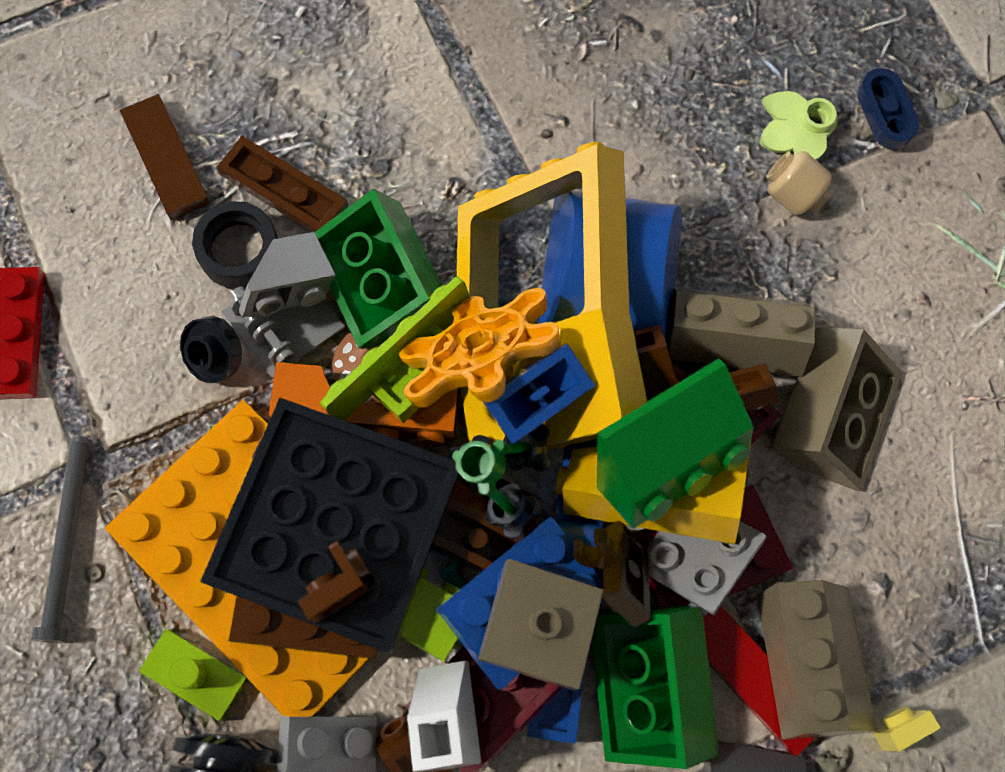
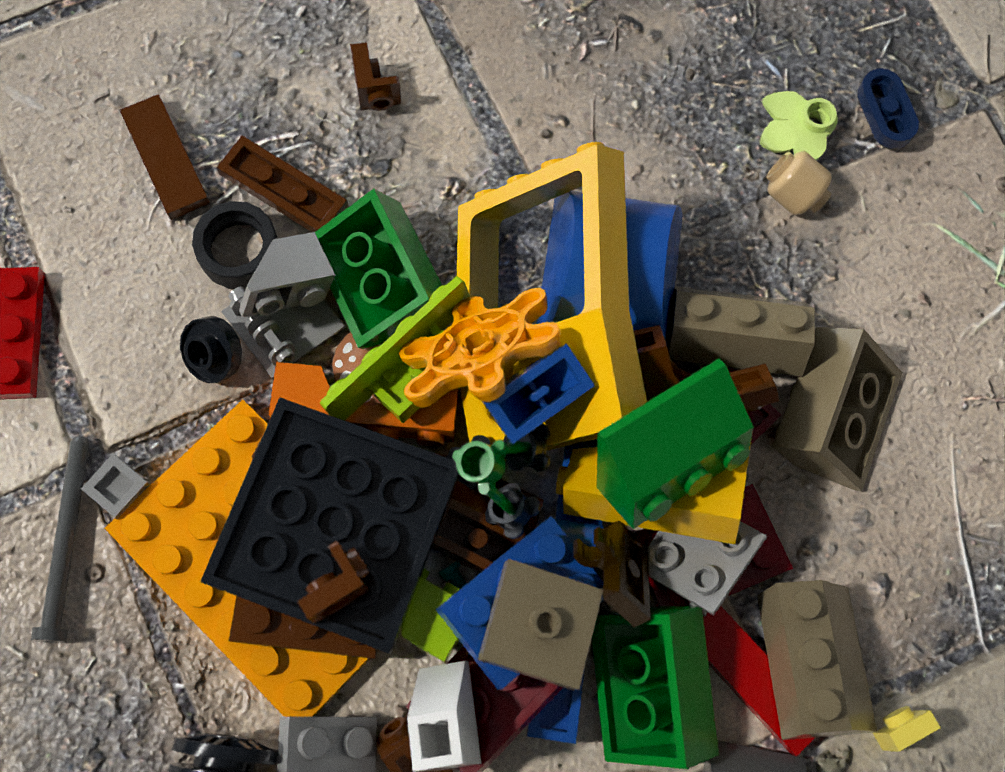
(115, 486): none -> light grey plate
(194, 675): lime tile -> none
(372, 90): none -> reddish brown bracket

